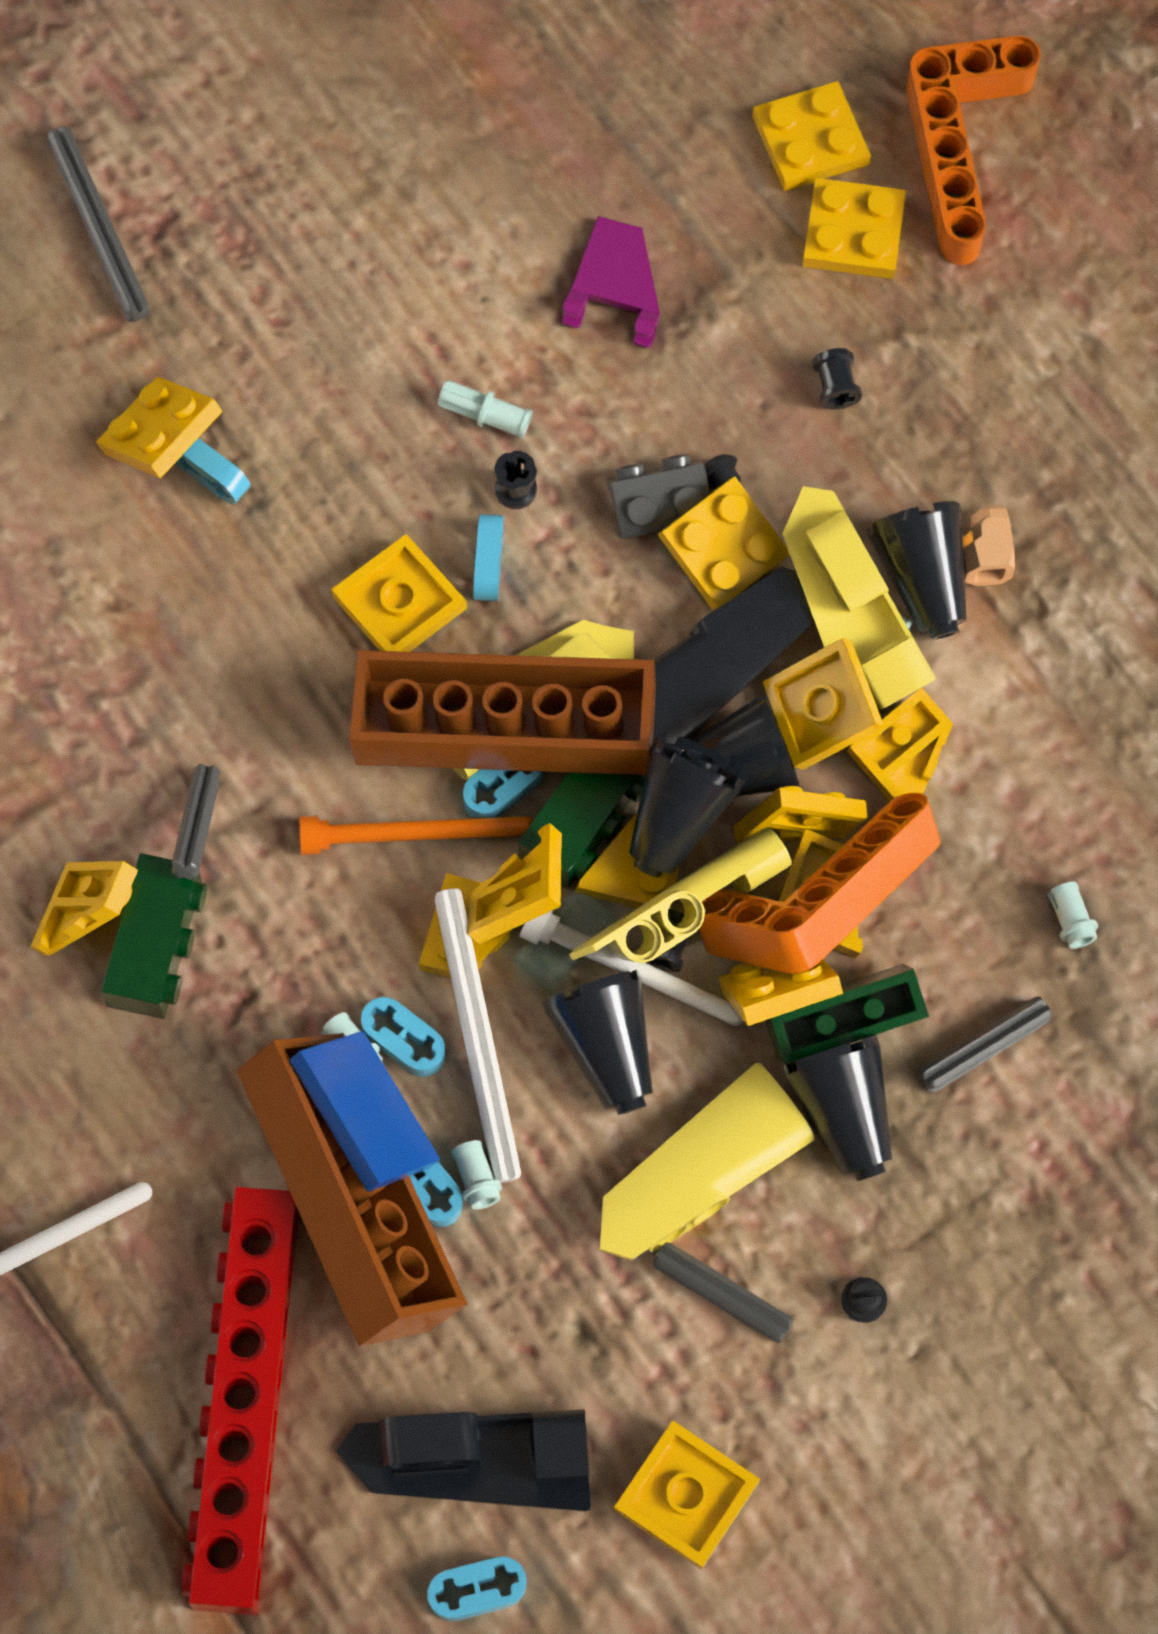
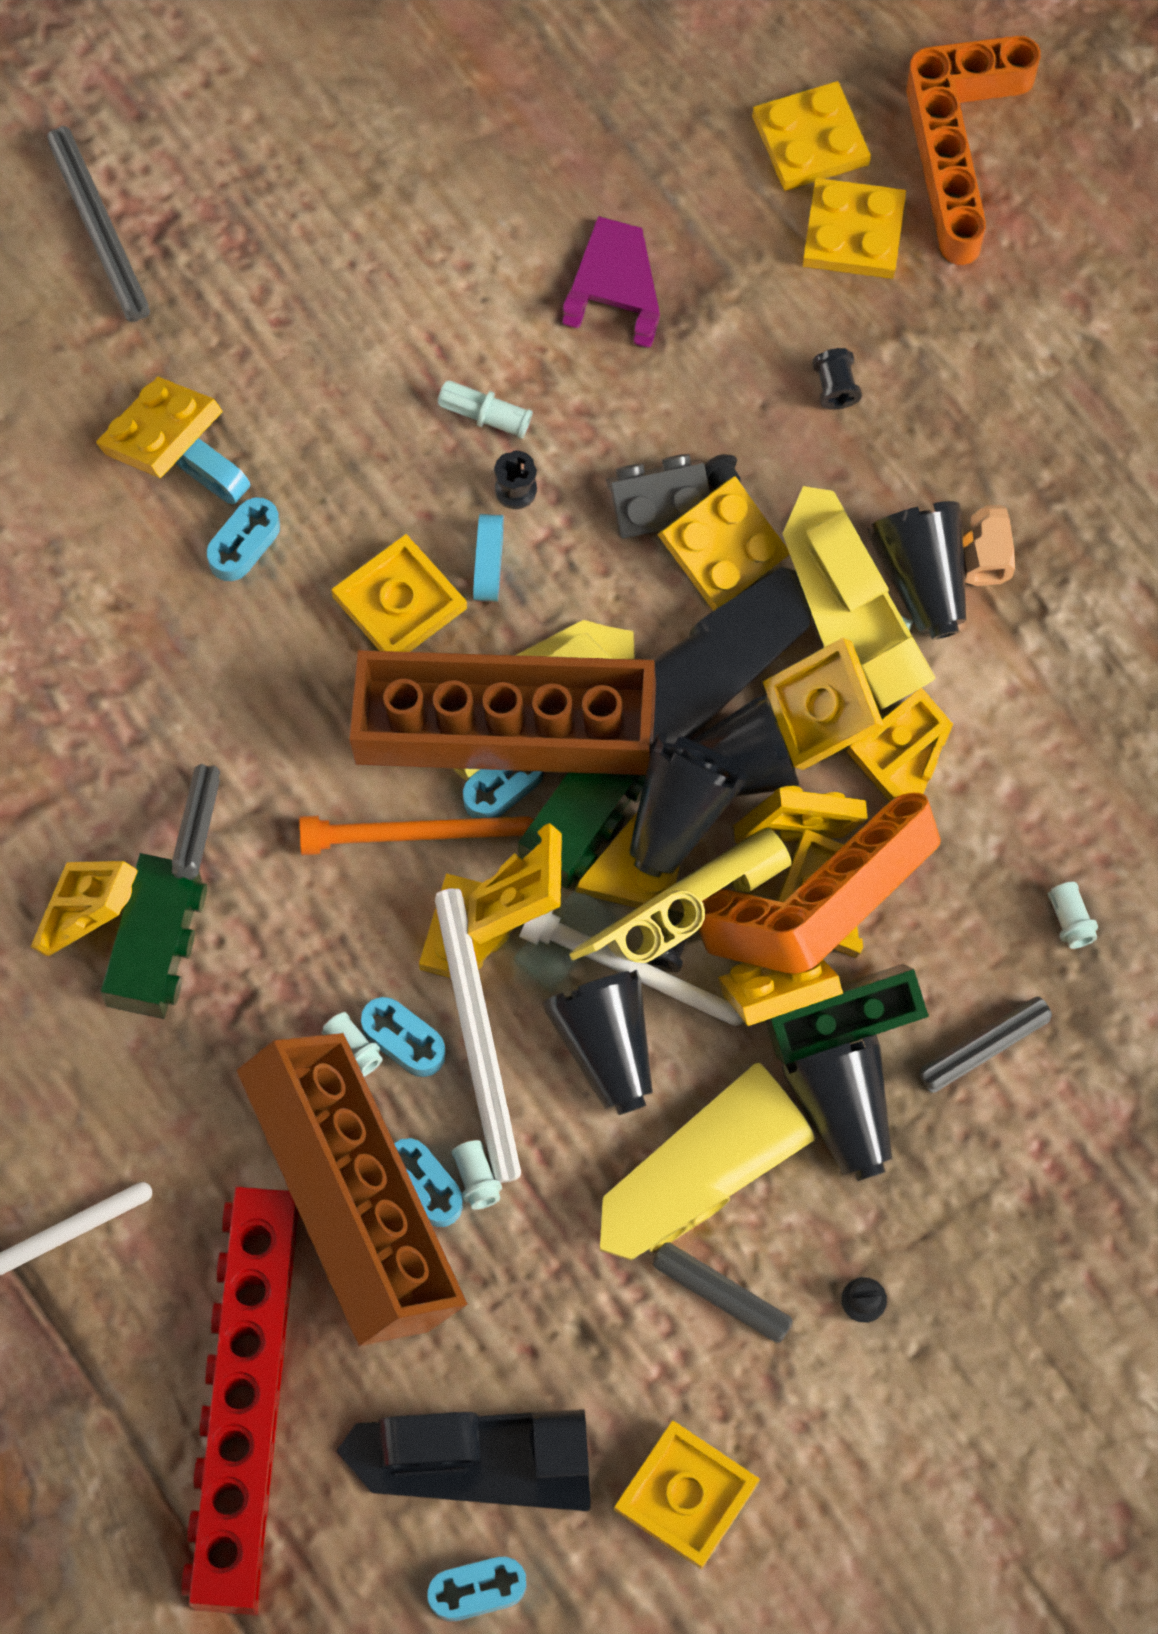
(235, 533): none -> medium azure beam
(364, 1110): blue tile -> none

